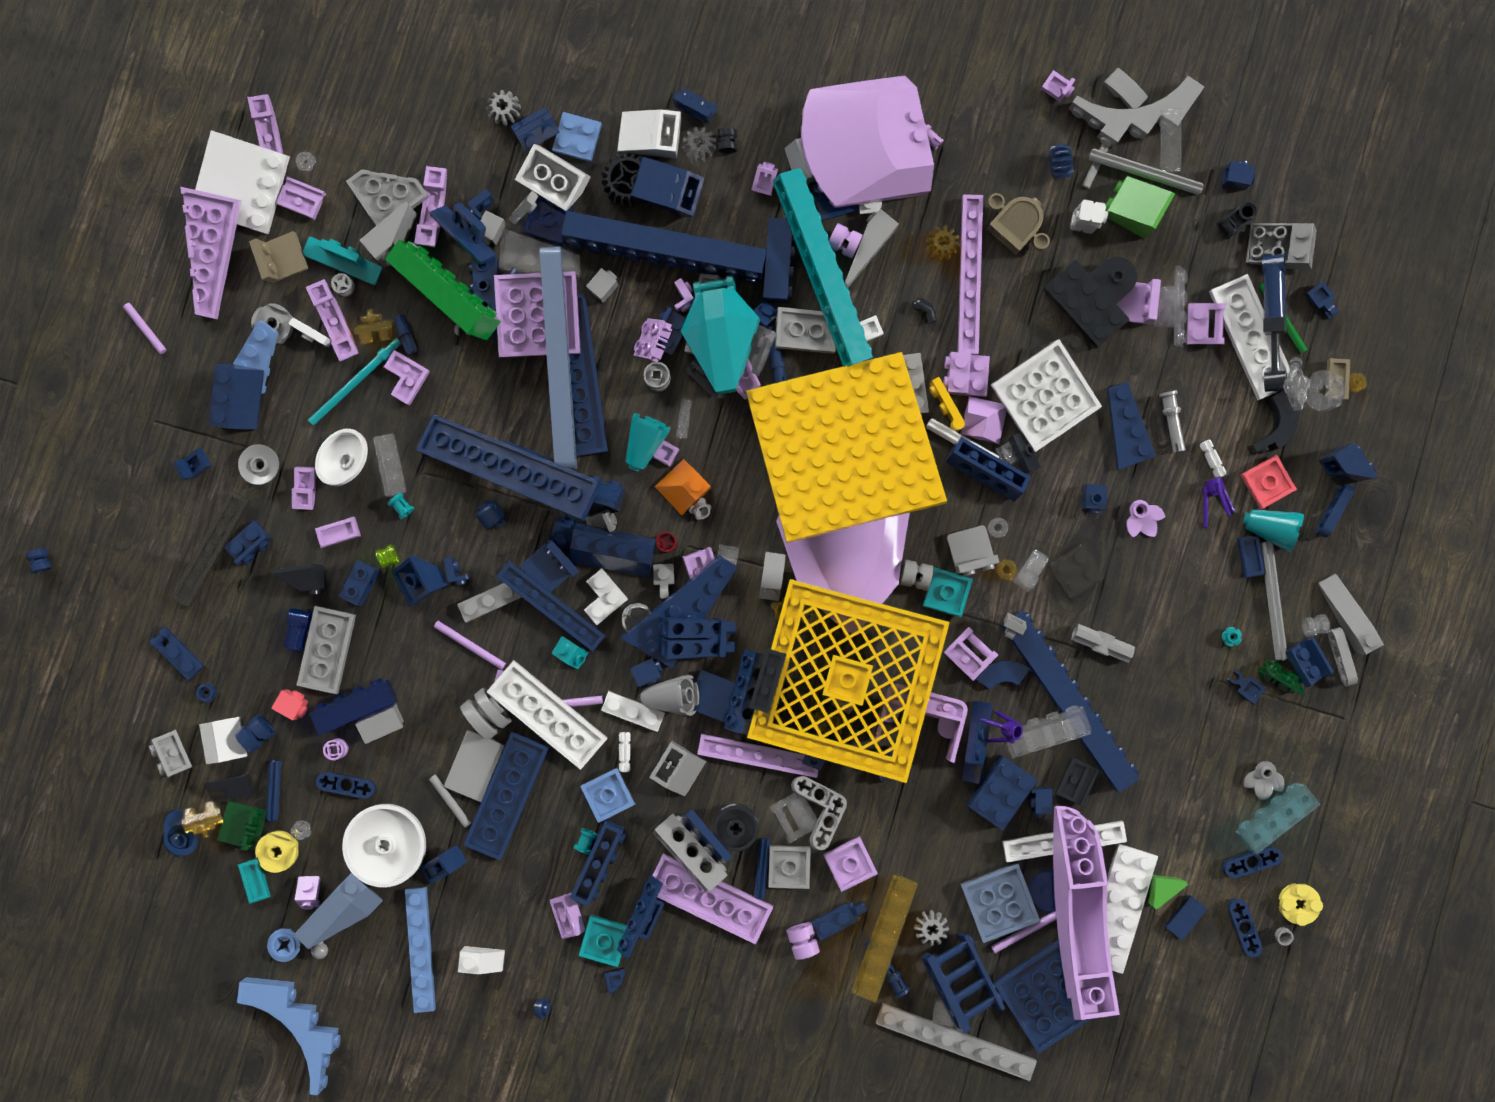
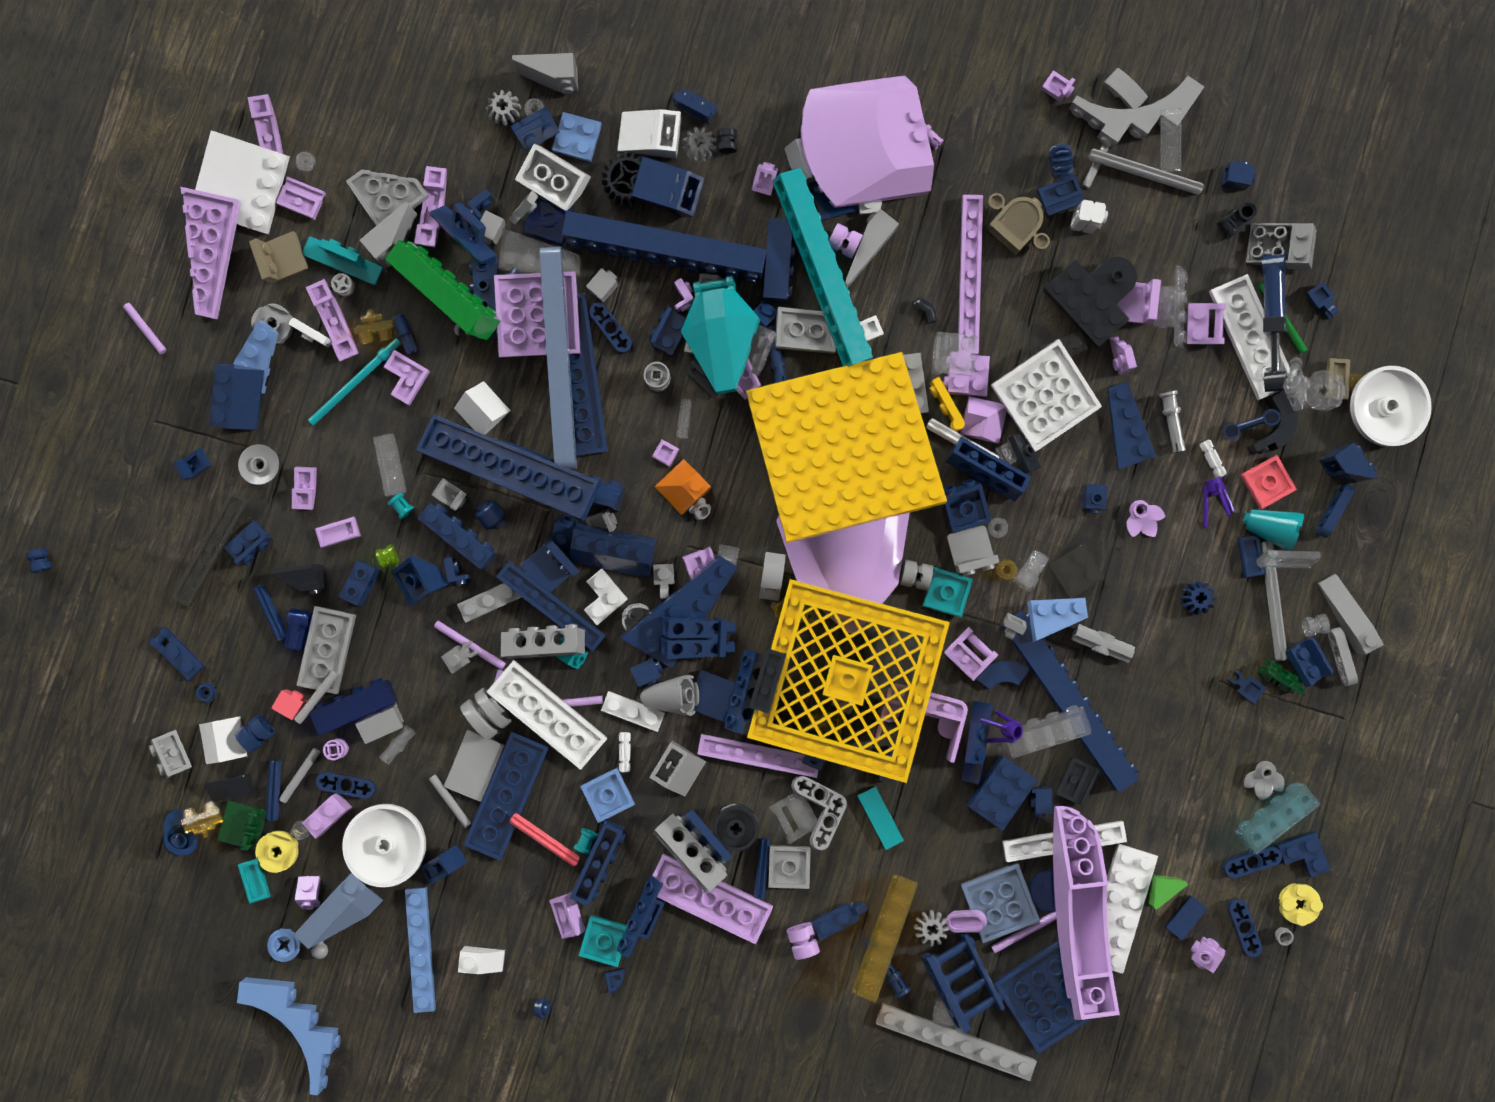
(270, 612): none -> dark blue axle
(299, 775): none -> light grey bar
(316, 697): none -> light grey bar
(326, 815): none -> lavender brick
(341, 457): white dish -> none
(397, 745): none -> clear pin
(449, 494): none -> light grey bracket
(457, 536): none -> dark blue brick
(458, 657): none -> light grey plate
(481, 408): none -> white slope
(533, 103): none -> clear plate
(544, 839): none -> coral axle
(550, 70): none -> light grey slope
(573, 642): none -> light grey brick
(597, 319): none -> dark blue beam
(644, 440): teal cone -> none
(651, 333): lavender hinge -> none
(666, 542): dark red wheel -> none
(850, 864): lavender plate -> none
(880, 817): none -> teal tile
(948, 248): clear yellow gear -> none
(954, 354): none -> clear bracket
(966, 506): none -> dark blue plate
(966, 921): none -> lavender tile
(1054, 615): none -> medium blue wing
(1060, 196): none -> dark blue plate
(1123, 356): none -> lavender wing
(1138, 206): slope -> none
(1198, 605): none -> dark blue gear
(1207, 954): none -> lavender brick
(1227, 639): teal plate -> none
(1270, 417): none -> dark blue bar
(1288, 559): none -> clear tile
(1308, 849): none -> dark blue plate
(1390, 406): none -> white dish

